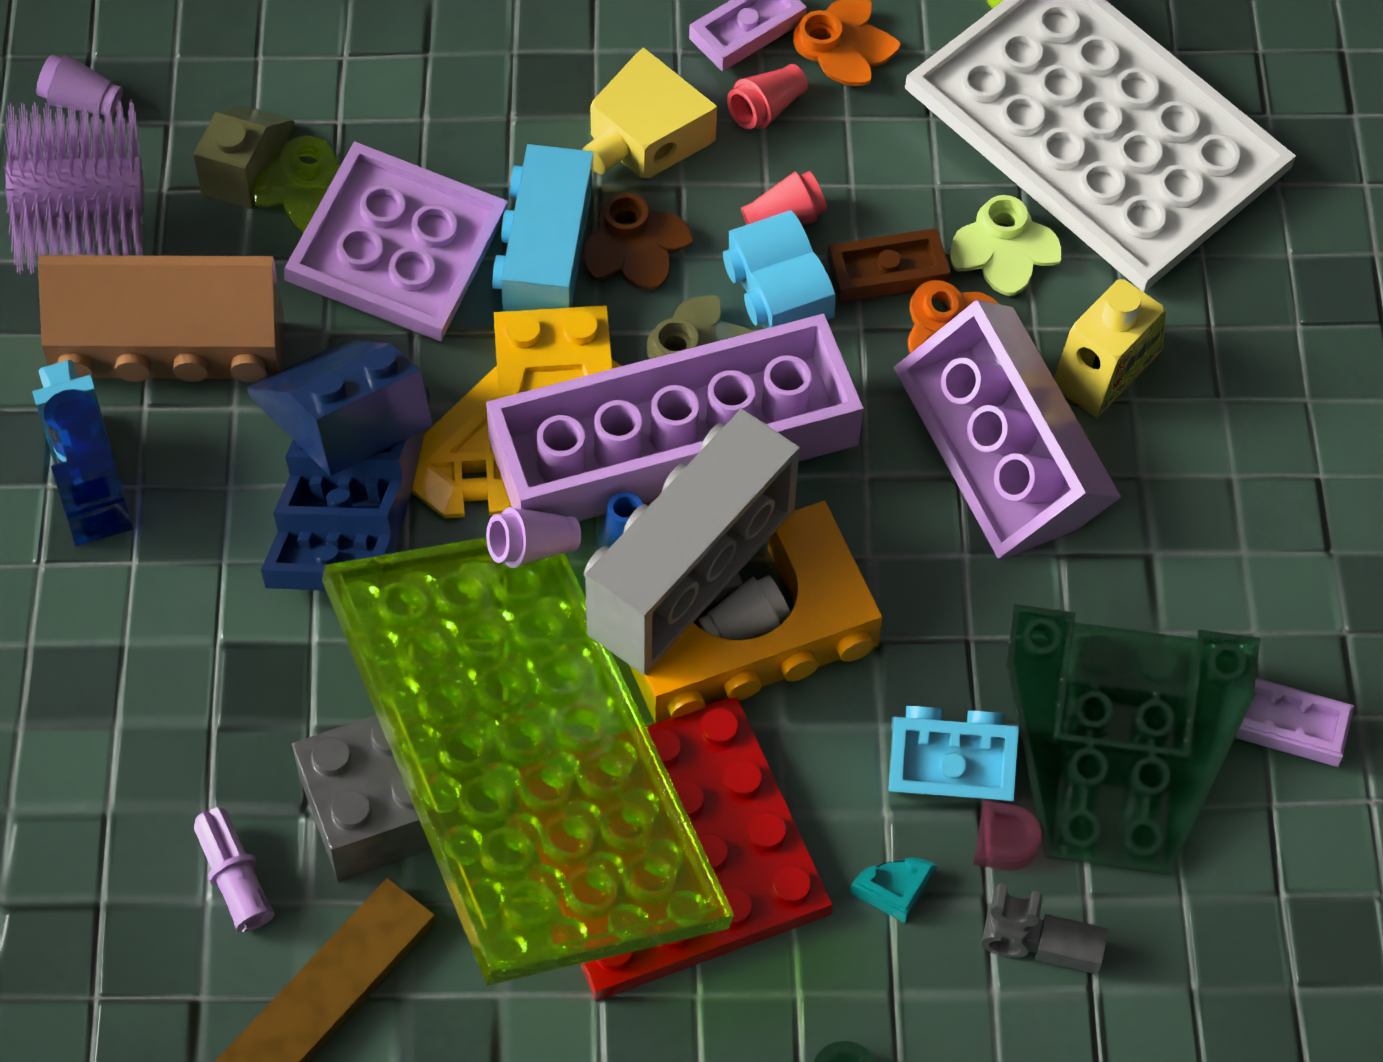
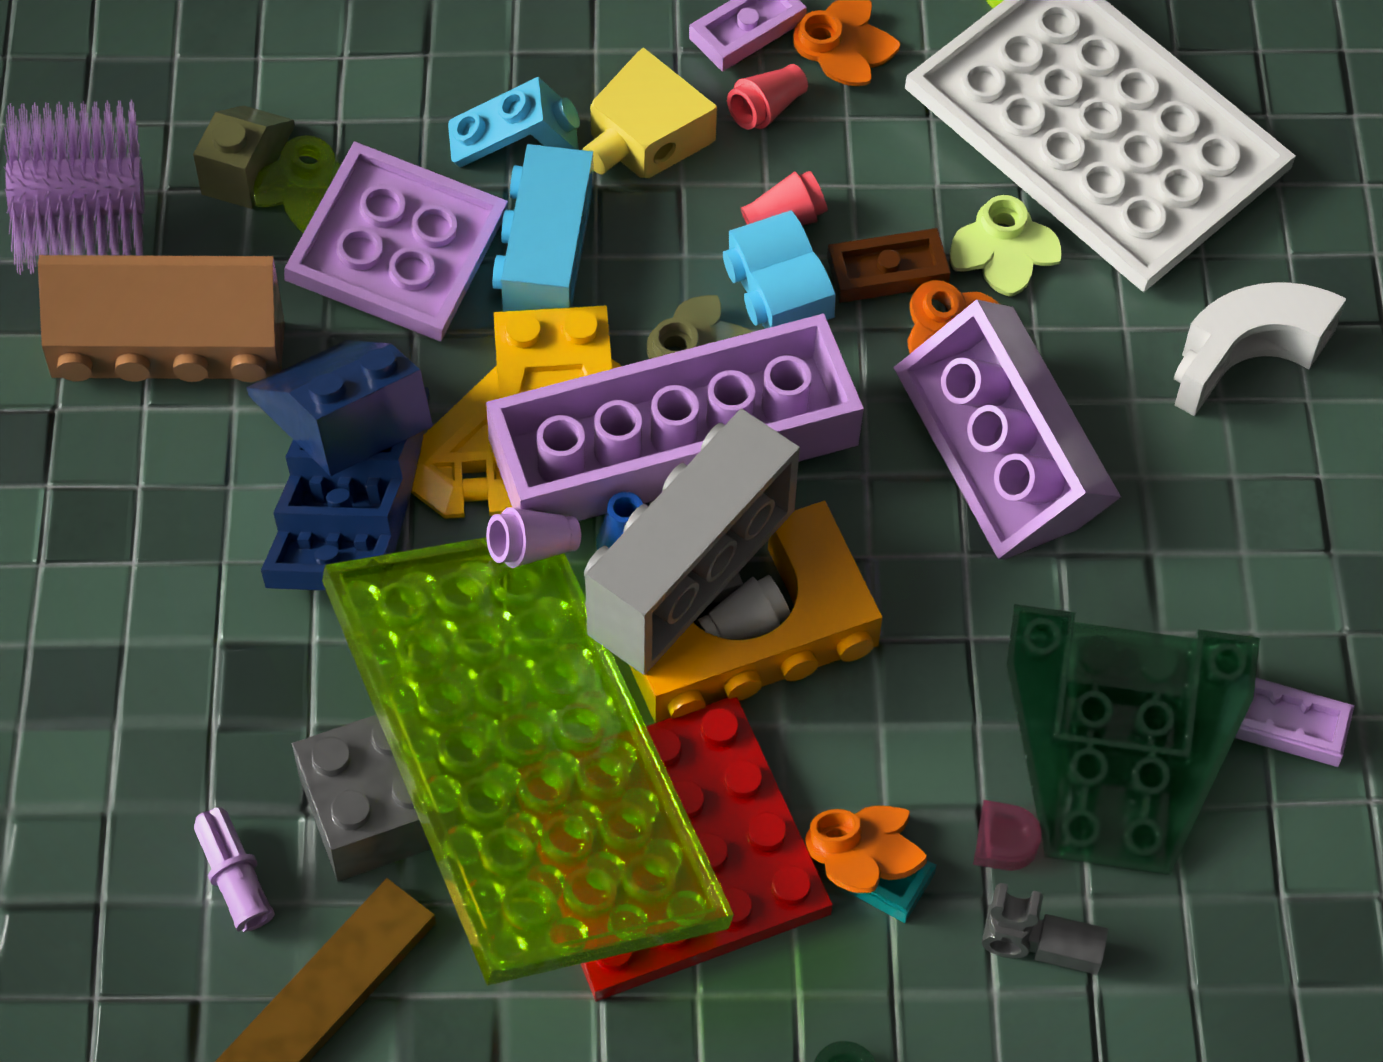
(71, 81): lavender cone -> none
(81, 454): clear blue hips -> none
(510, 117): none -> medium azure bracket
(635, 248): reddish brown plate -> none
(863, 846): none -> orange plate
(953, 756): medium azure bracket -> none
(1124, 333): light yellow torso -> none
(1254, 322): none -> white arch

